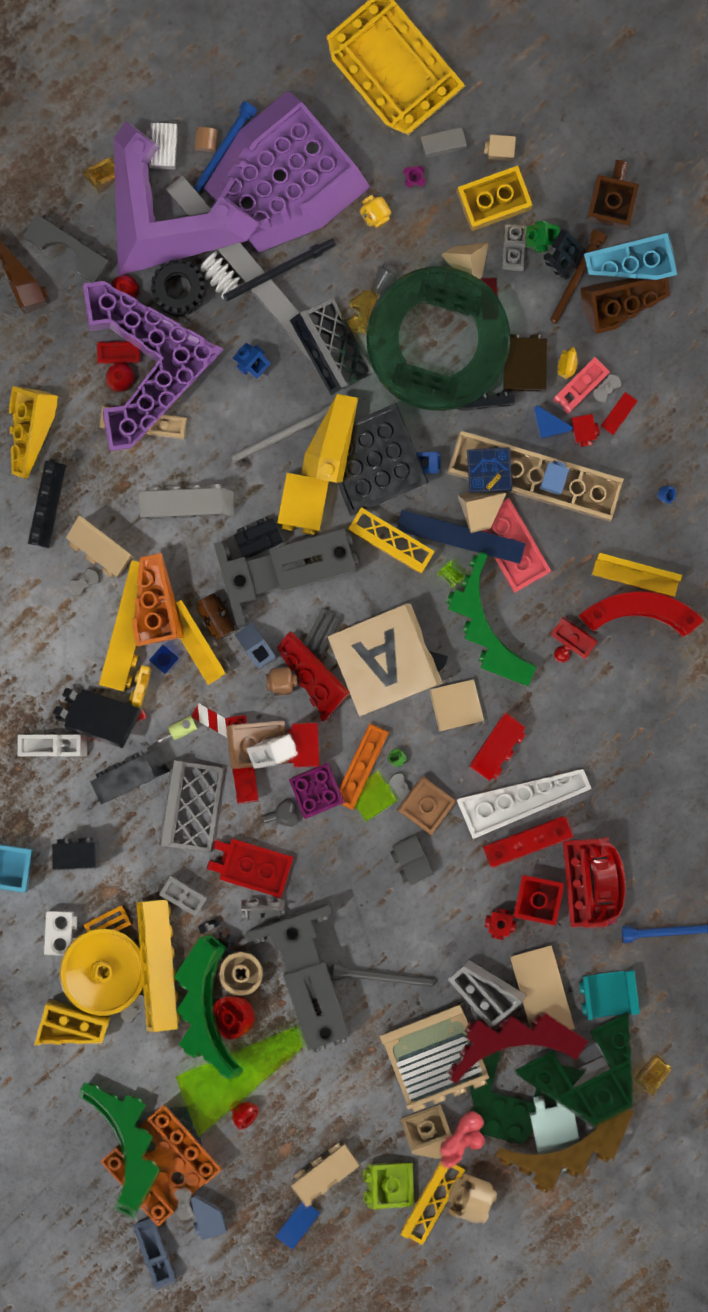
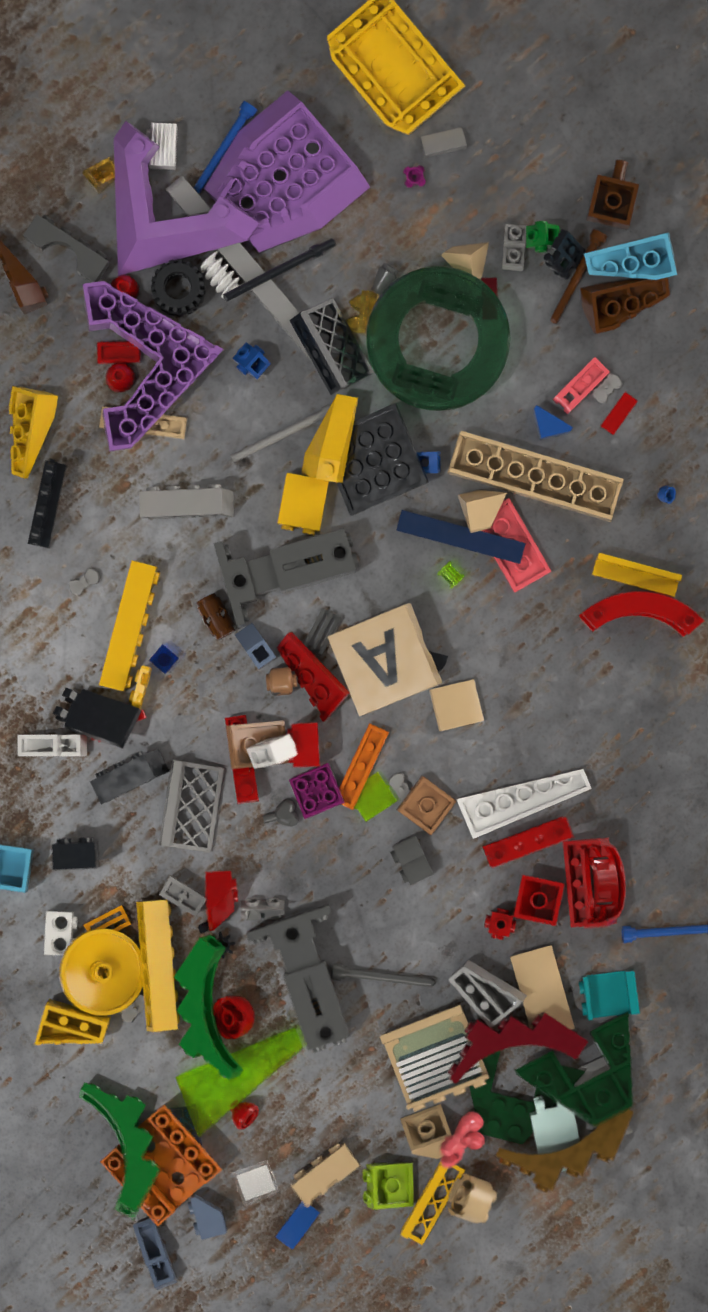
(98, 548): tan slope -> none
(156, 607): orange wedge -> none
(178, 729): yellowish green piece -> none
(183, 1196): light grey piece -> none
(198, 647): yellow fence -> none
(205, 139): medium nougat brick -> none
(210, 719): sticker -> none
(220, 897): none -> red slope
(241, 985): tan brick -> none
(252, 867): red tile -> none
(255, 1182): none -> clear piece
(258, 538): black brick -> none
(375, 211): yellow head -> none
(386, 547): yellow fence -> none
(393, 755): bright green hinge -> none
(489, 470): dark blue tile -> none
(494, 198): yellow brick -> none
(497, 747): red slope -> none
(498, 657): green arch -> none
(500, 148): tan brick -> none
(502, 399): black hinge -> none
(526, 364): dark brown brick -> none
(554, 477): medium blue brick -> none
(567, 363): yellow piece -> none
(573, 639): red plate -> none
(584, 430): red brick -> none
(653, 1074): clear yellow slope -> none

